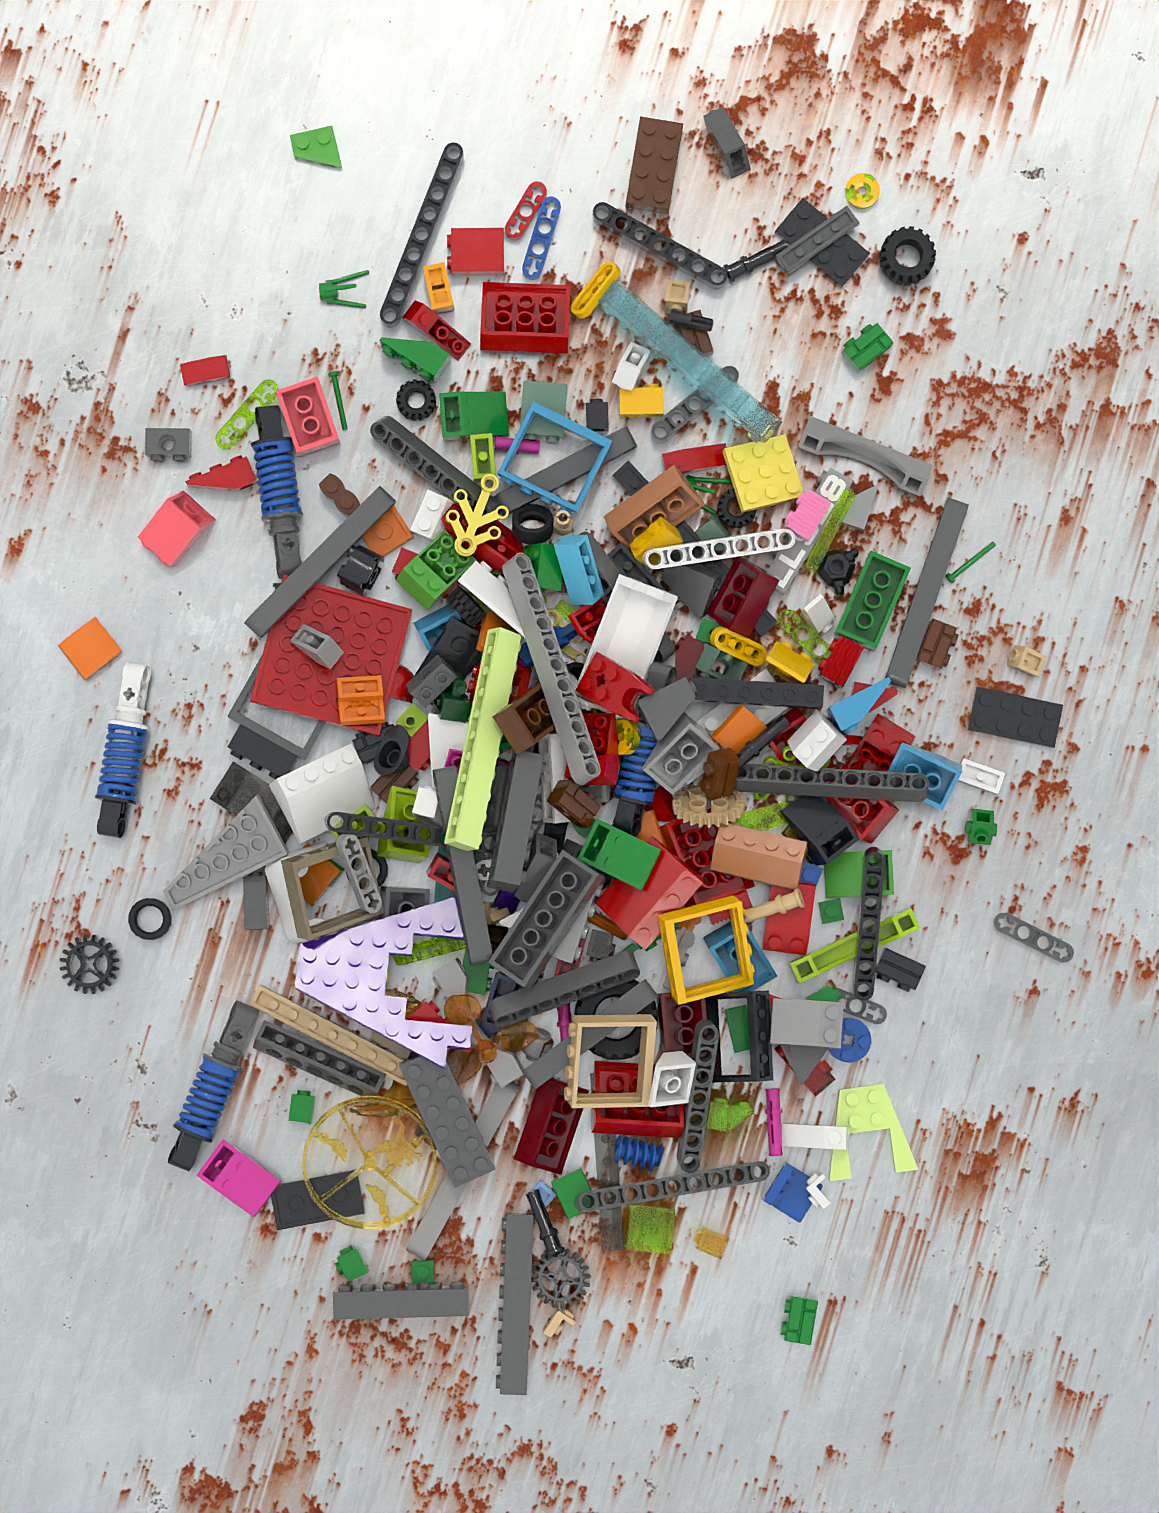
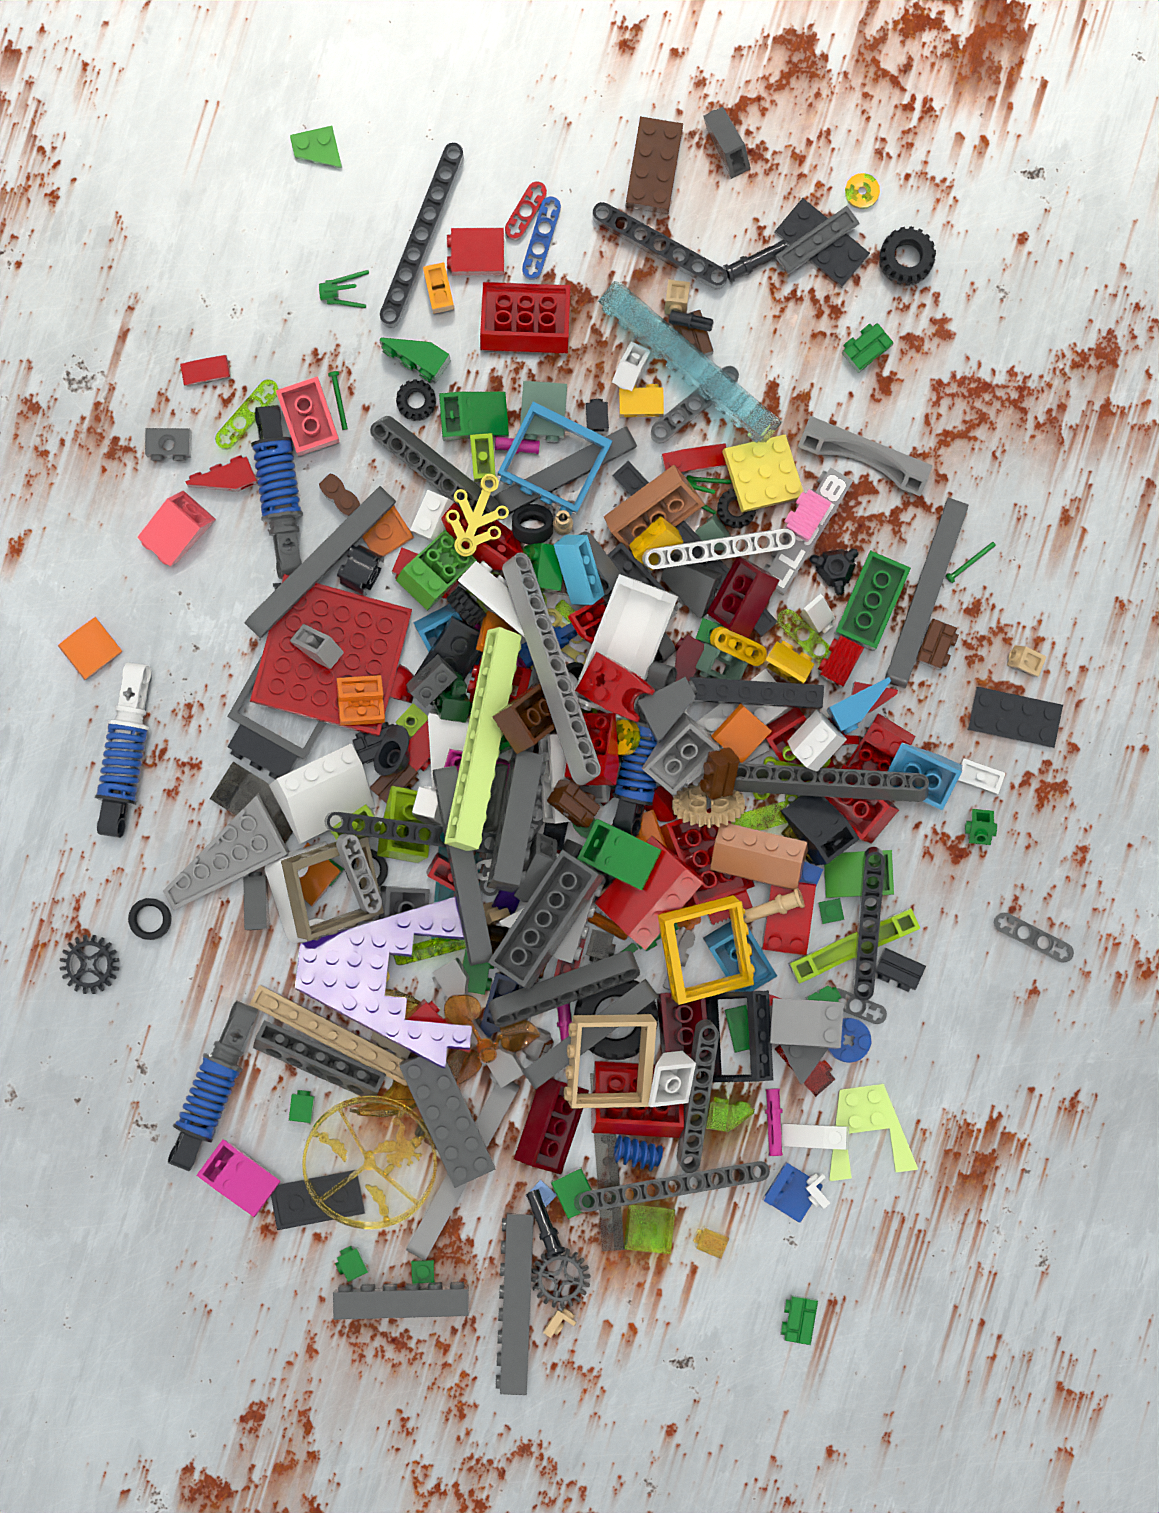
(436, 329): red slope -> none
(594, 289): yellow plate -> none
(762, 740): black pin -> none
(830, 529): clear neon green axle -> none
(859, 510): light grey slope -> none

